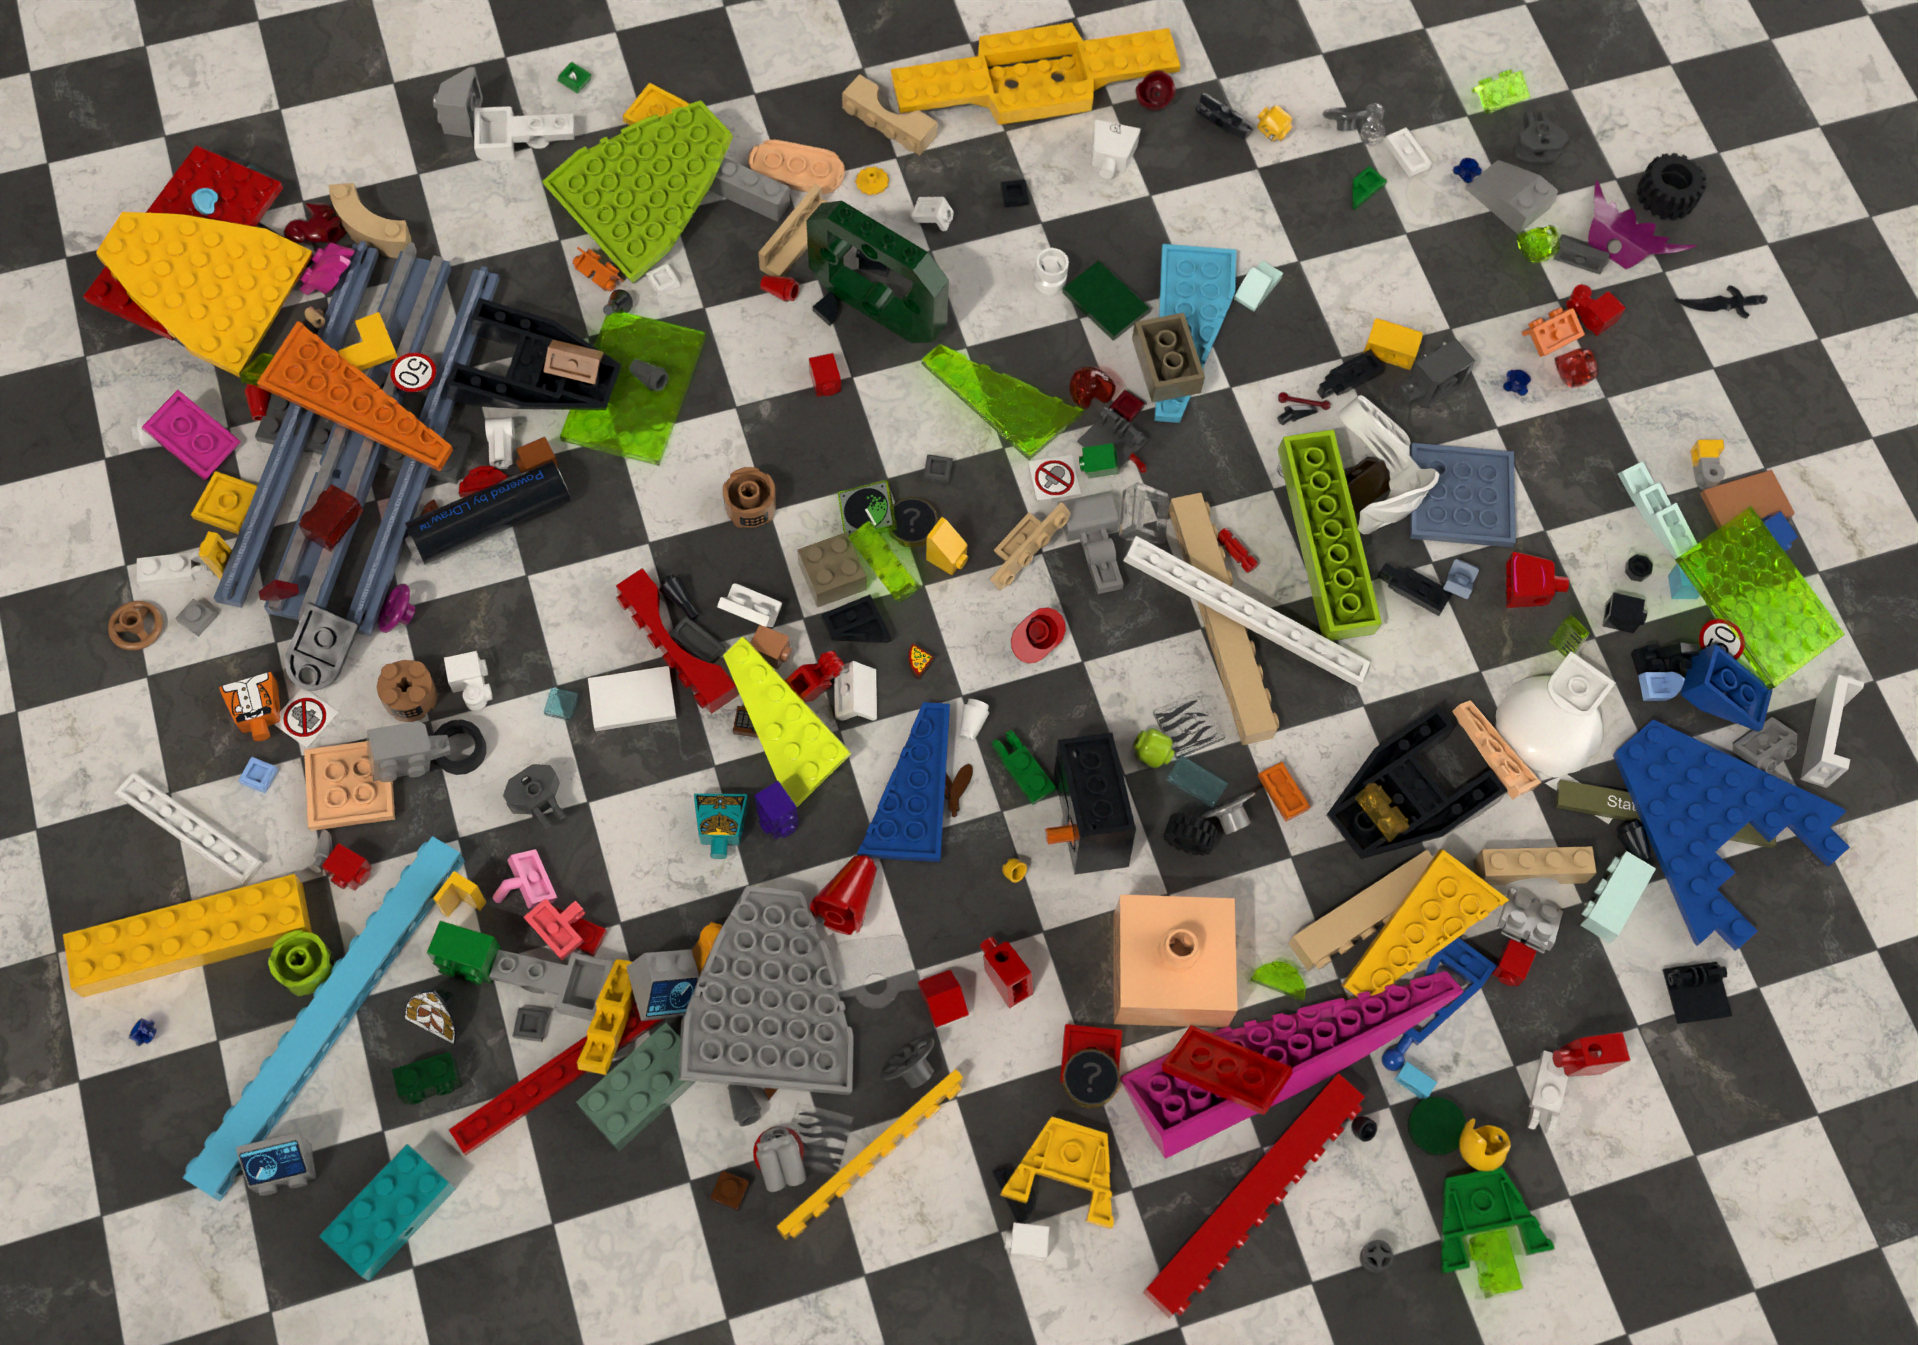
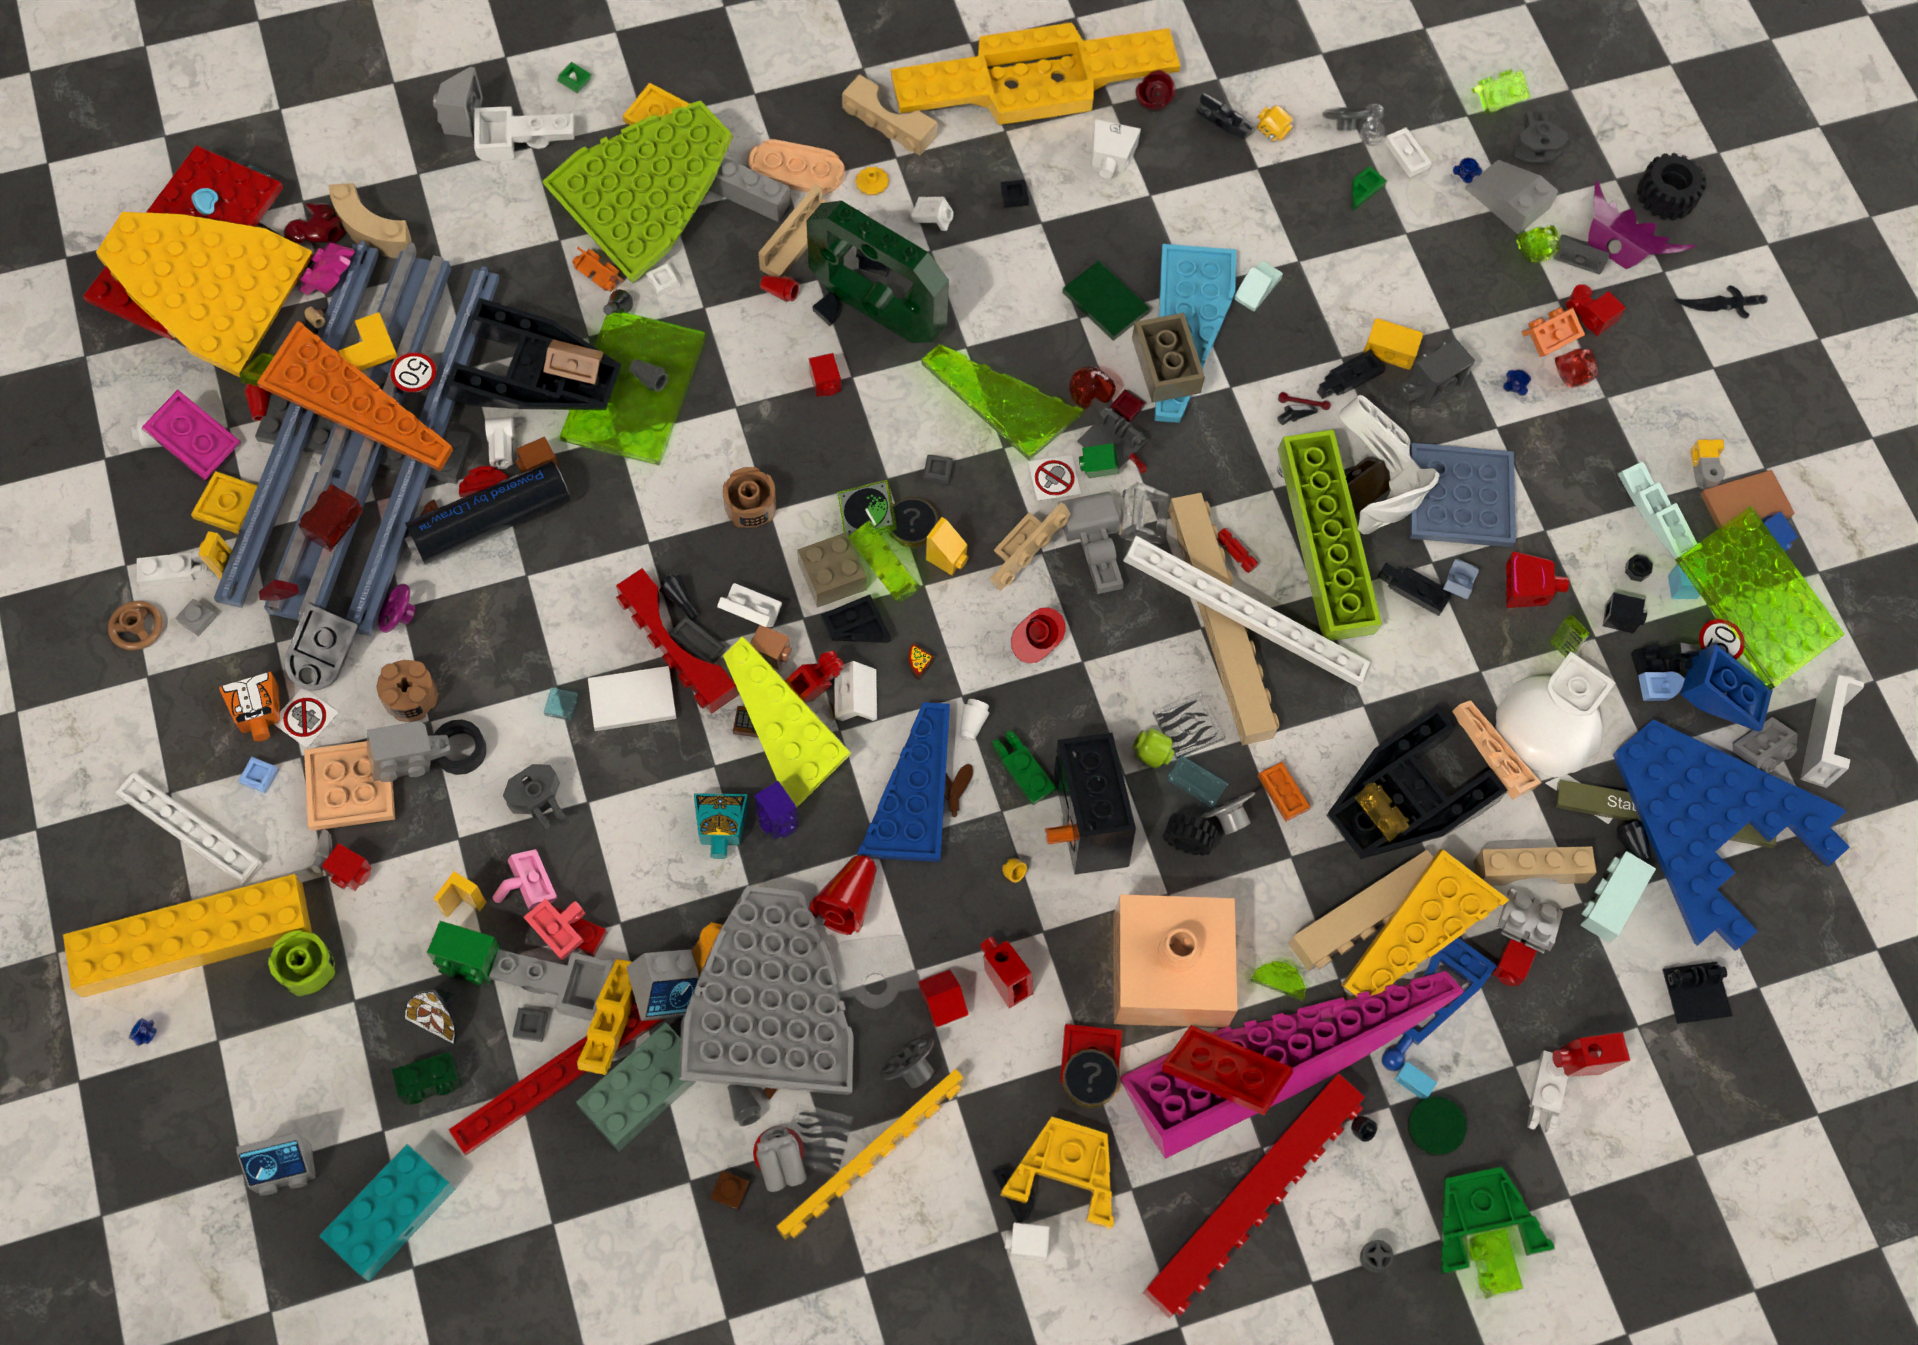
(325, 1018): medium azure brick -> none
(467, 674): white brick -> none
(1051, 271): white wheel -> none
(1482, 1146): yellow helmet -> none

